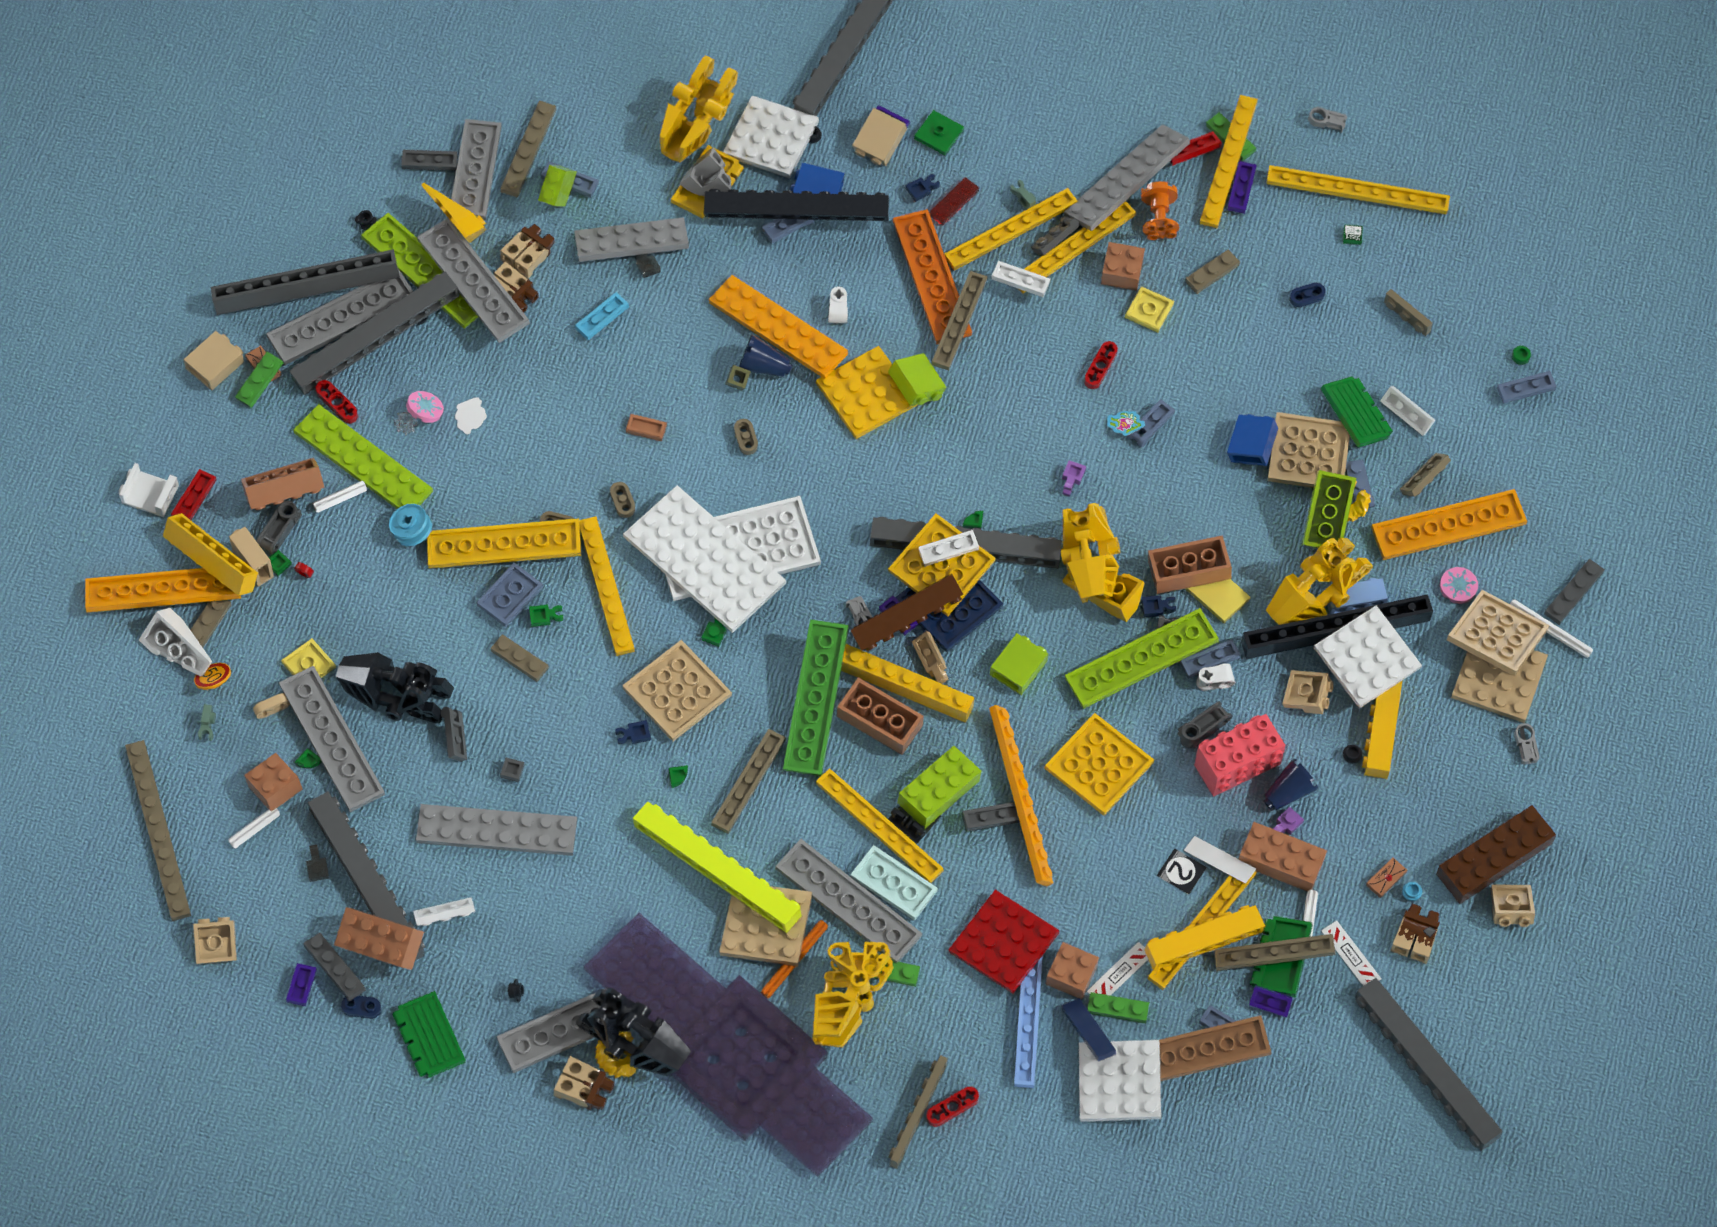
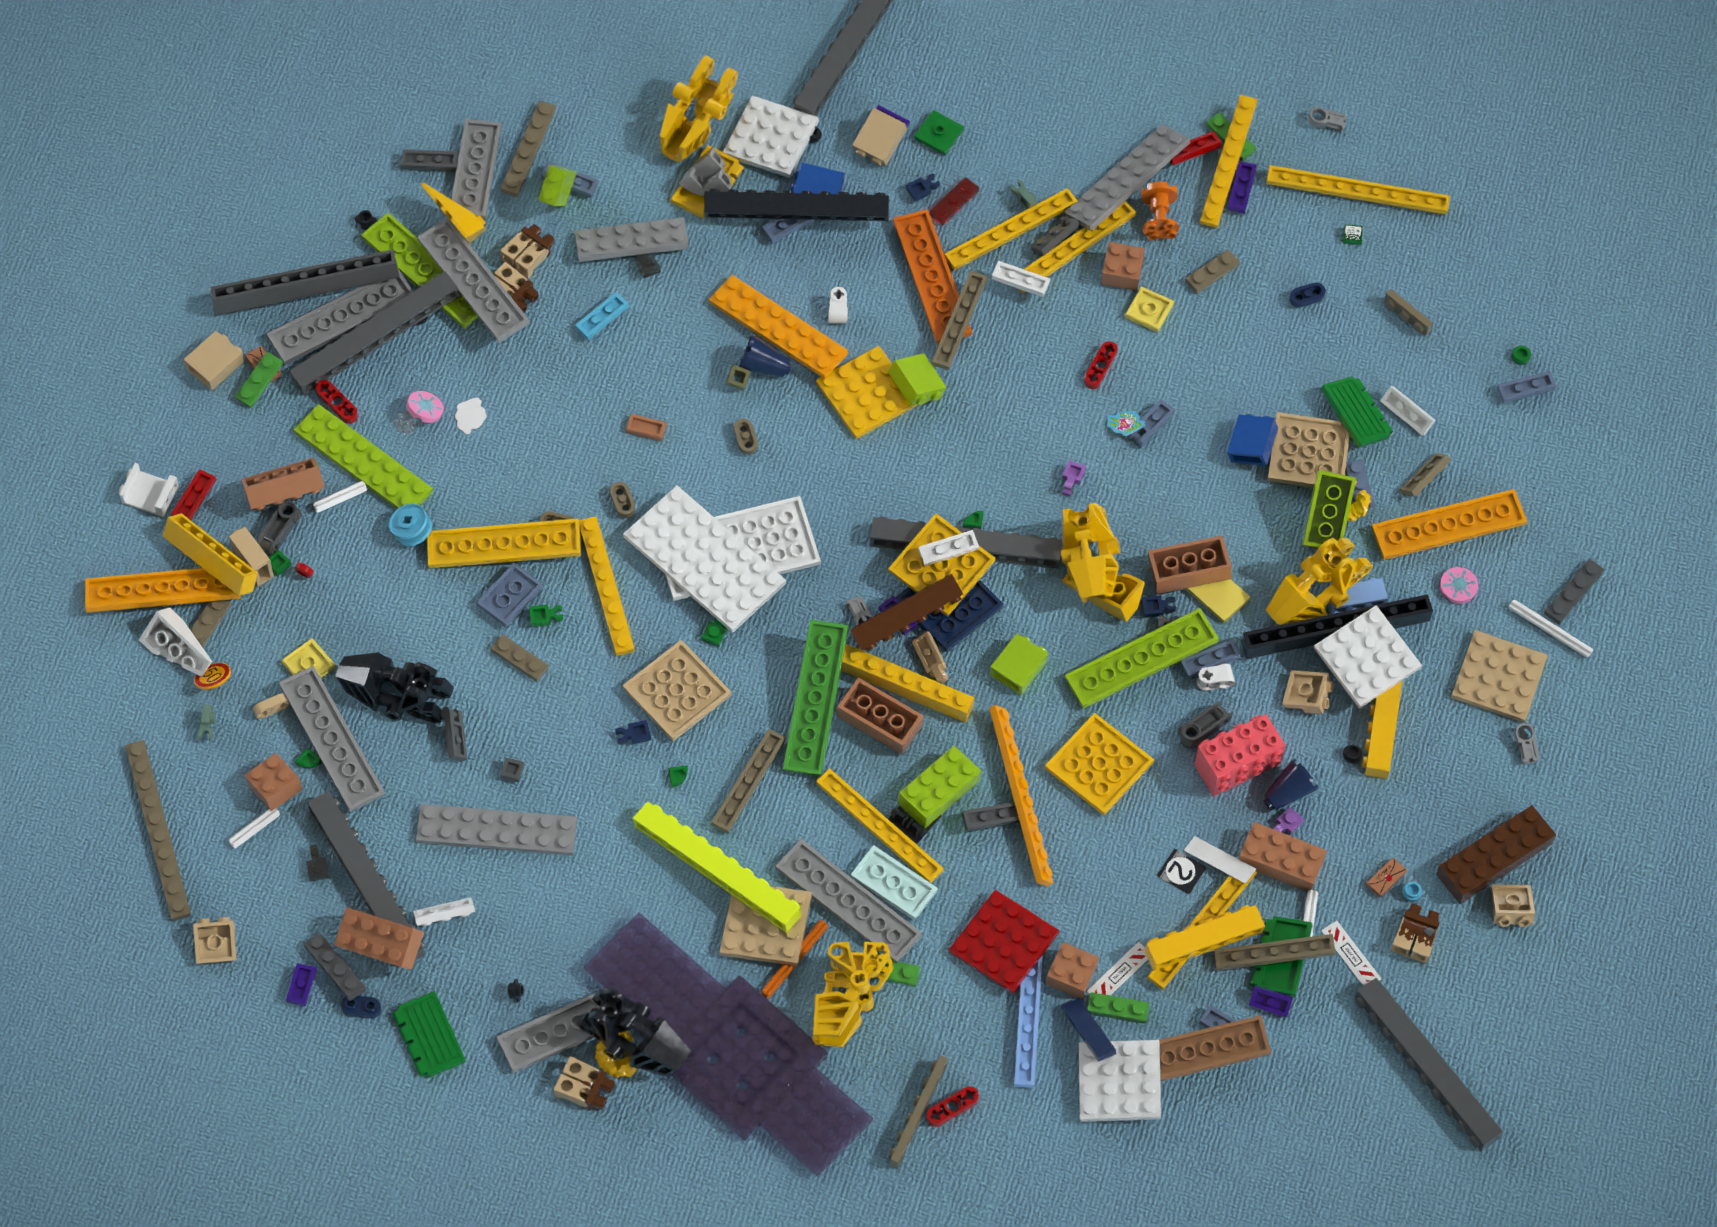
(1498, 632): tan plate -> none

